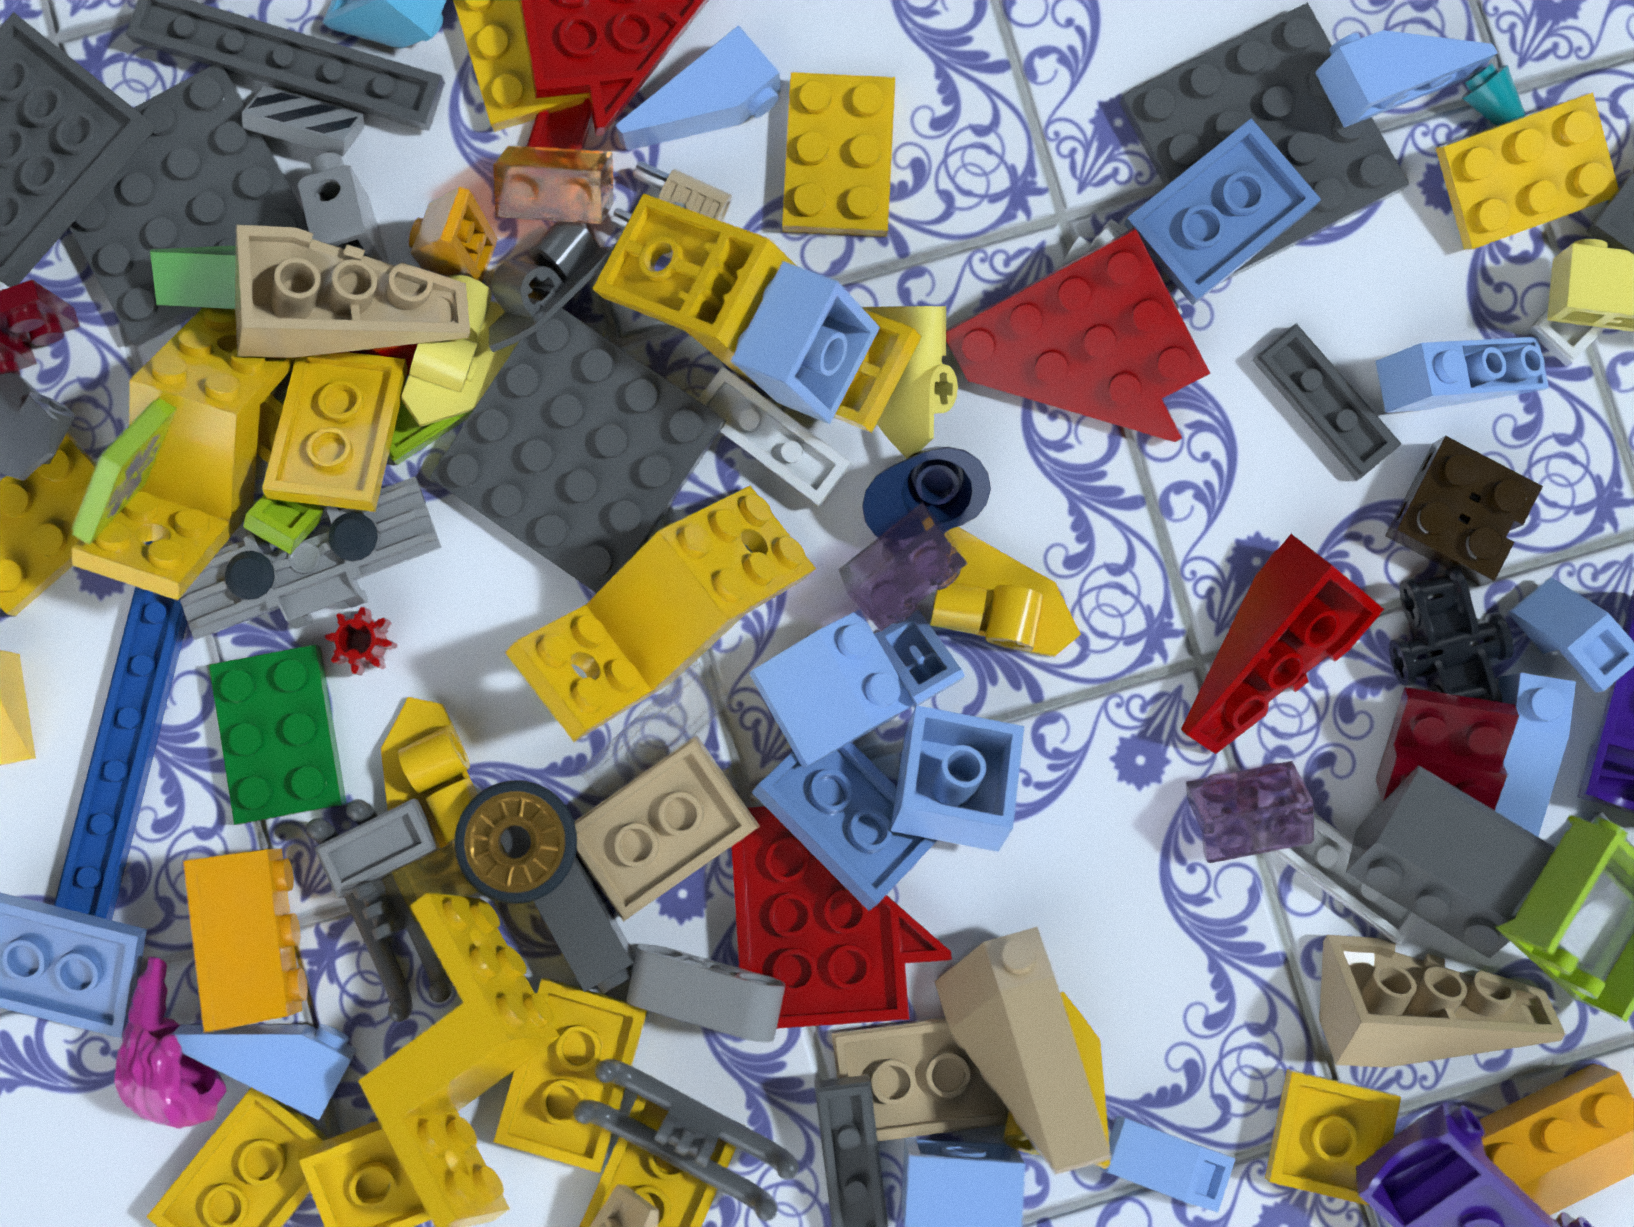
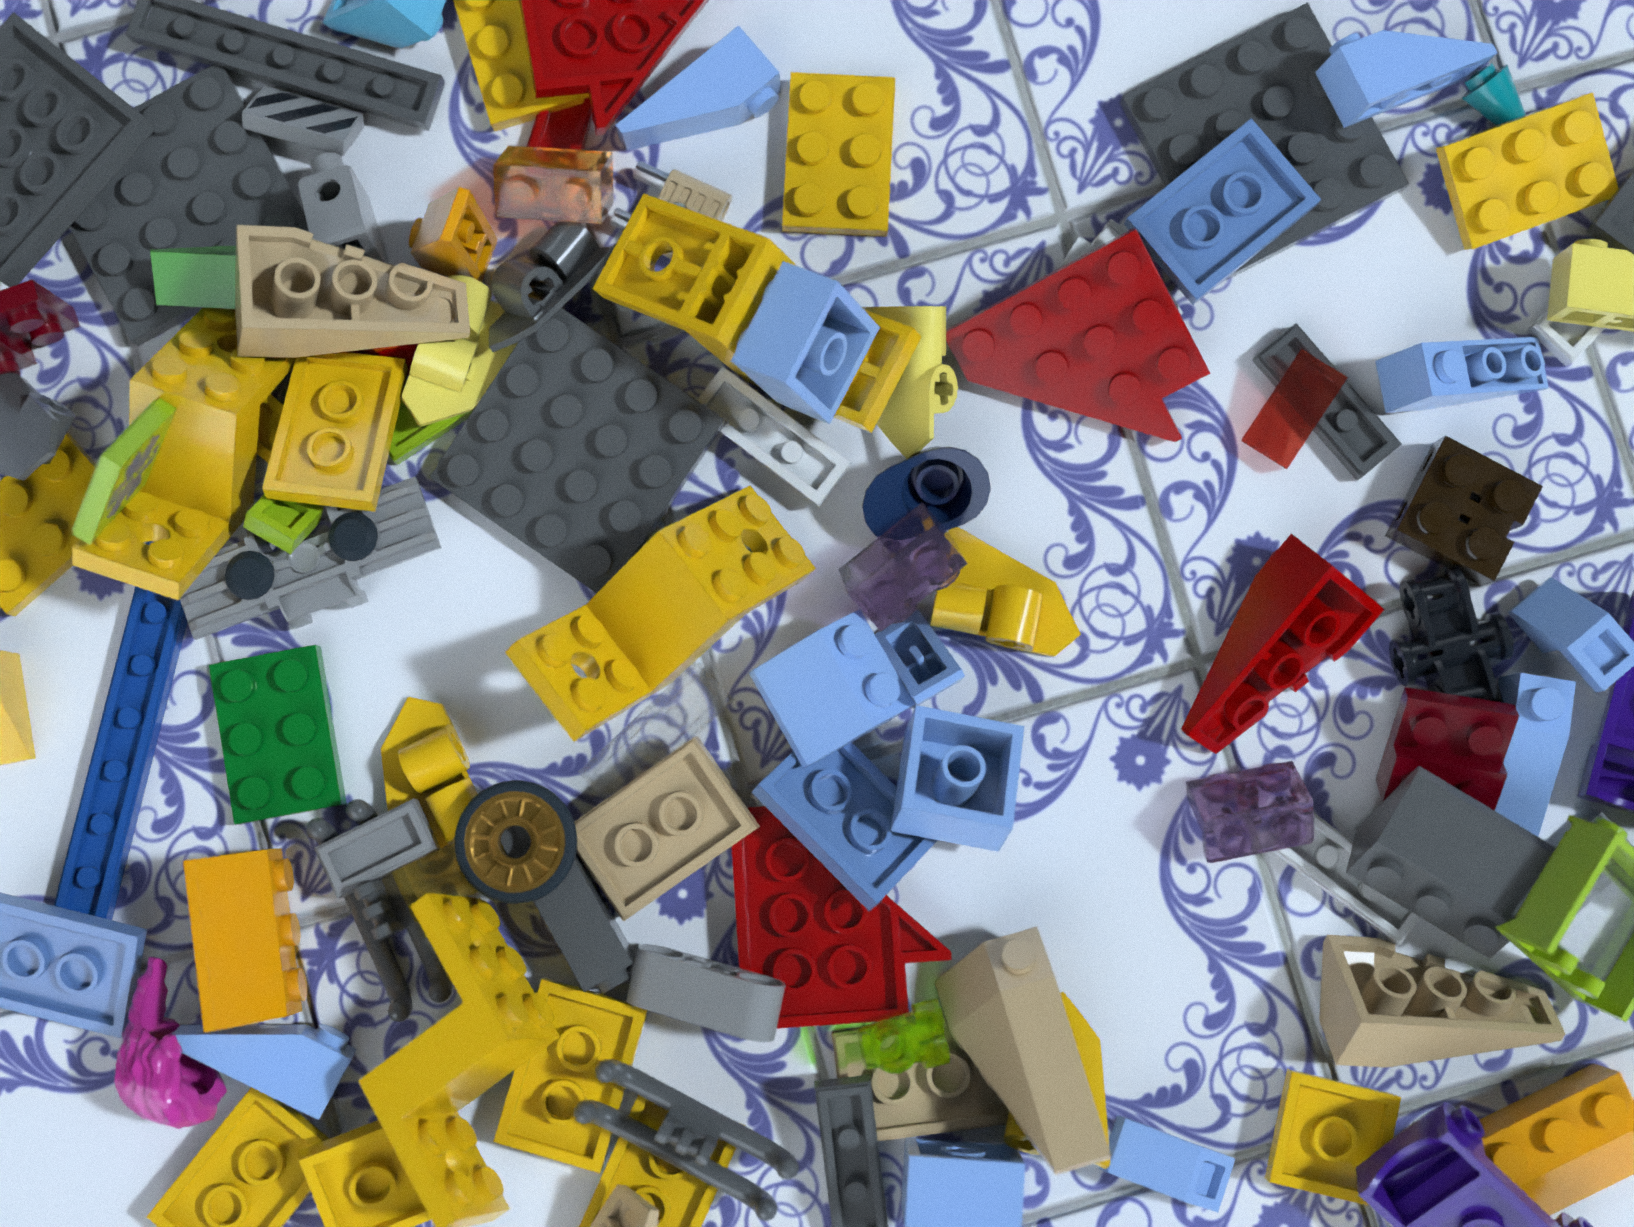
(344, 635): red gear -> none
(917, 1040): none -> clear neon green plate
(1294, 409): none -> clear red tile

